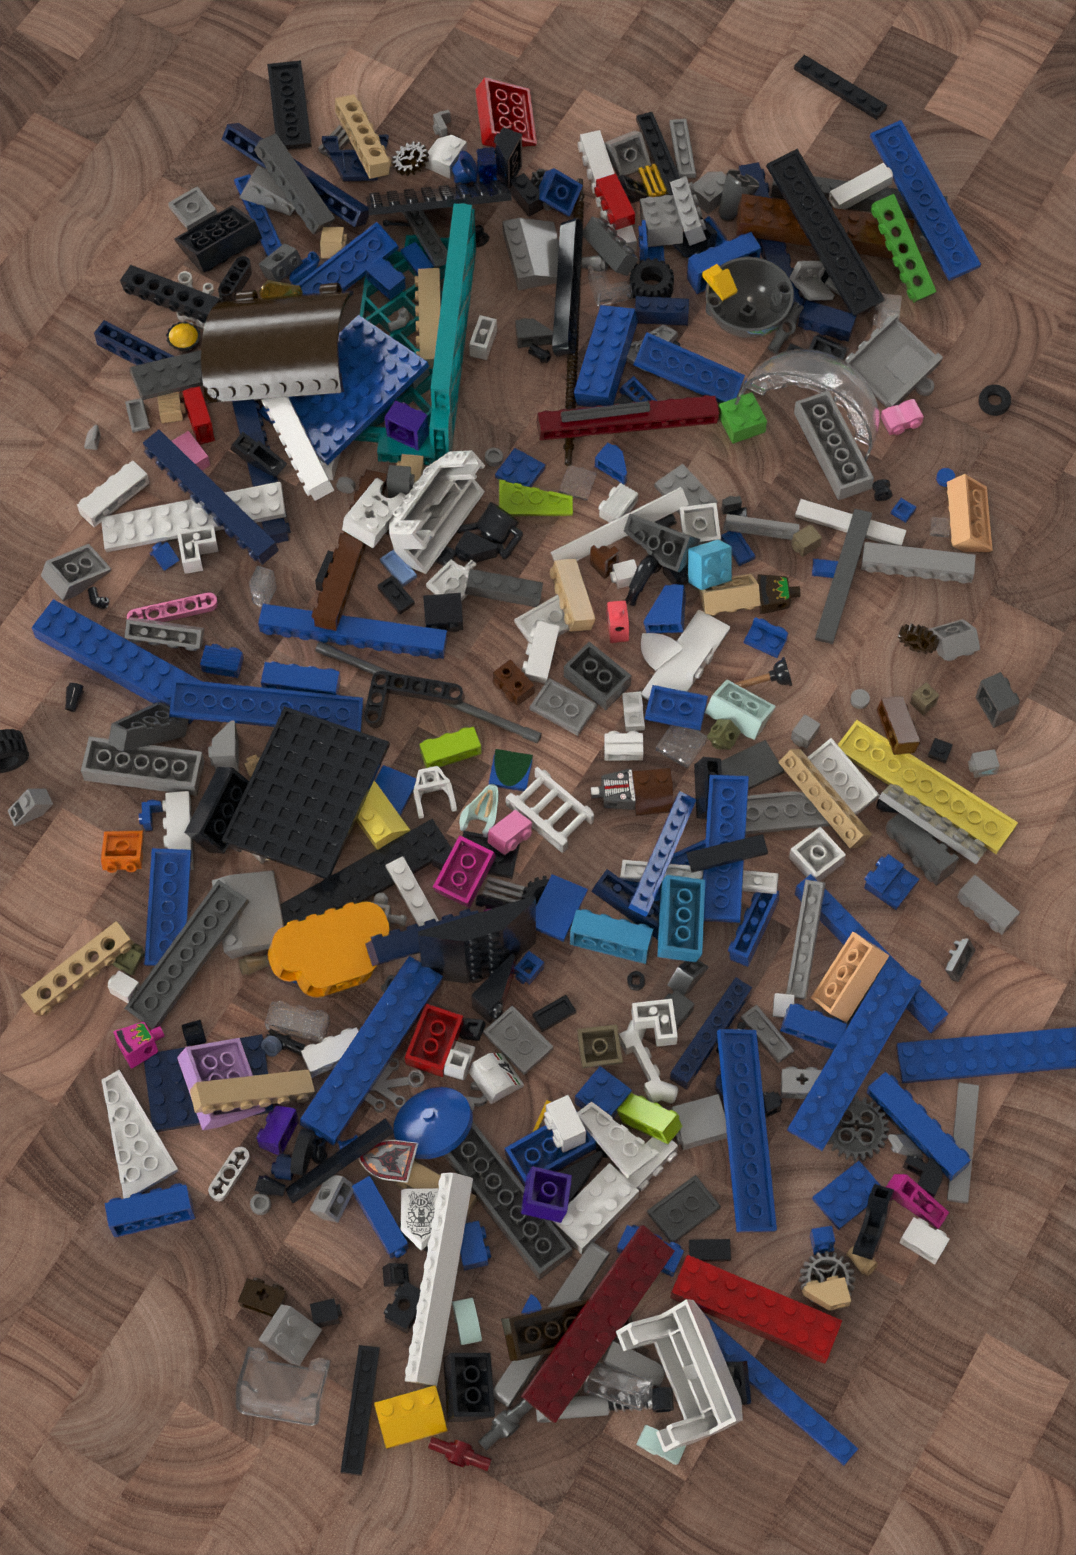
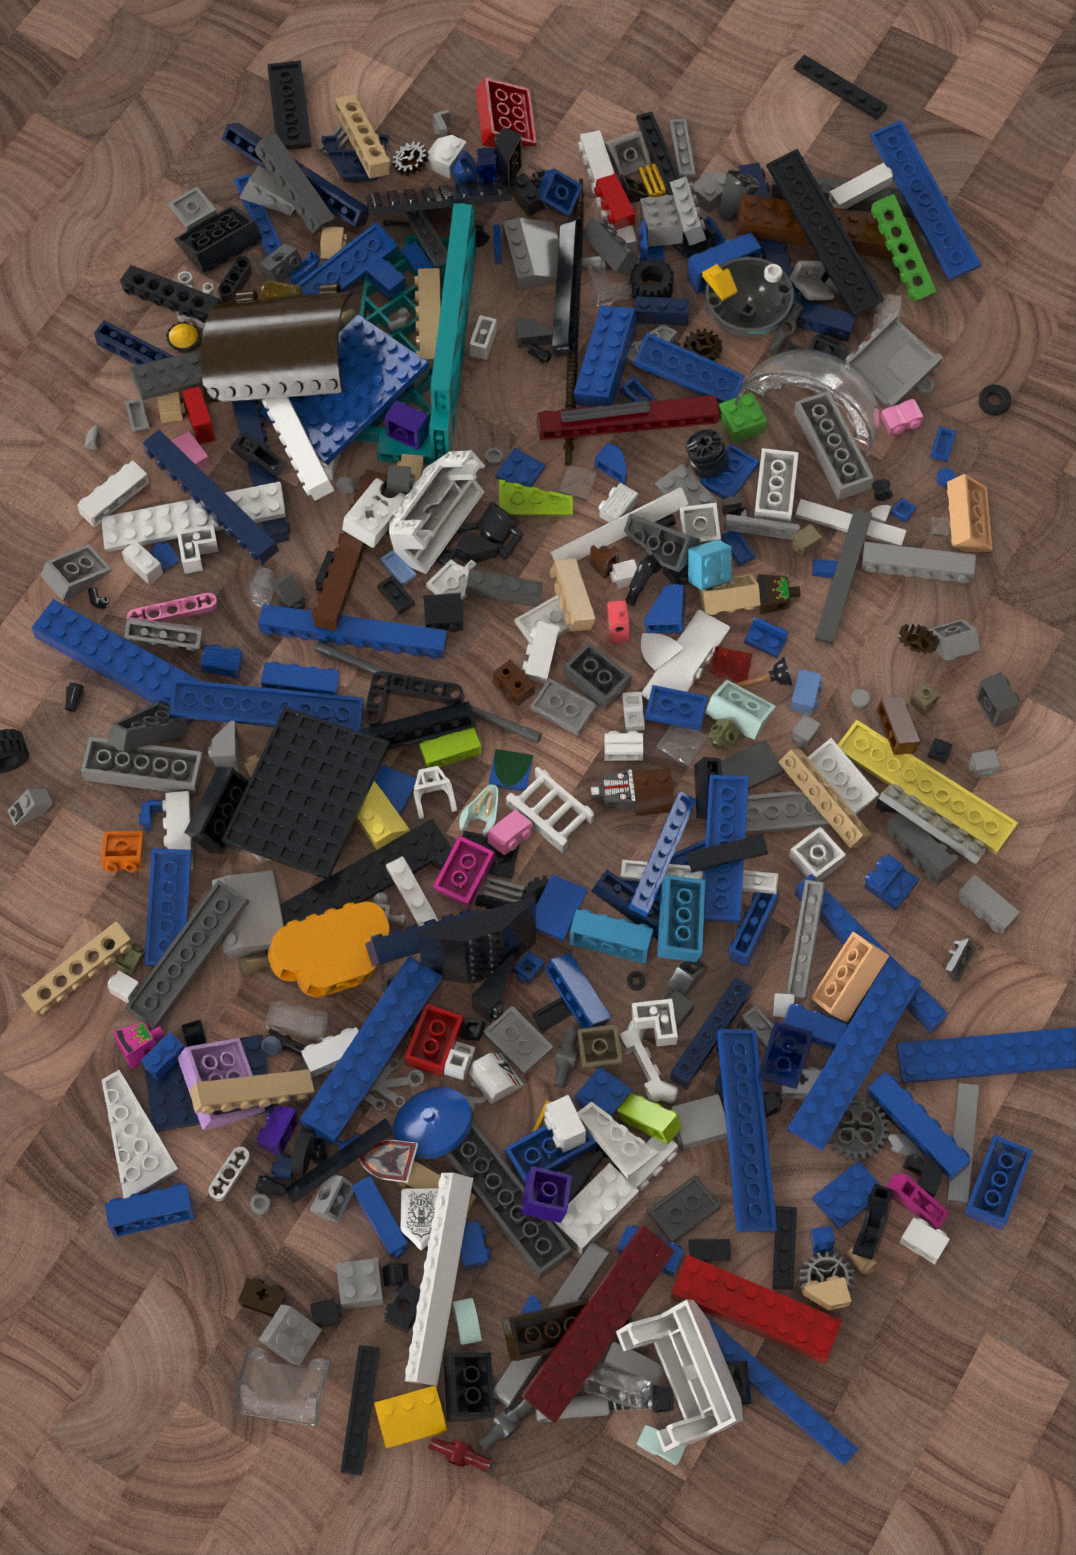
(142, 562): none -> white brick
(163, 1056): none -> blue brick
(289, 592): none -> dark grey slope
(346, 318): none -> tan cone
(359, 1284): none -> light grey brick
(424, 725): none -> black brick
(497, 244): none -> blue tile
(566, 1057): none -> dark grey pin
(577, 992): none -> blue brick
(701, 344): none -> dark brown gear
(707, 453): none -> black wheel
(731, 664): none -> clear red brick
(735, 476): none -> blue tile
(773, 273): none -> white tile
(776, 485): none -> white brick
(784, 1248): none -> black tile
(786, 1055): none -> clear blue slope
(805, 692): none -> medium blue brick
(880, 513): none -> white tile
(943, 444): none -> blue tile
(998, 1182): none -> blue brick

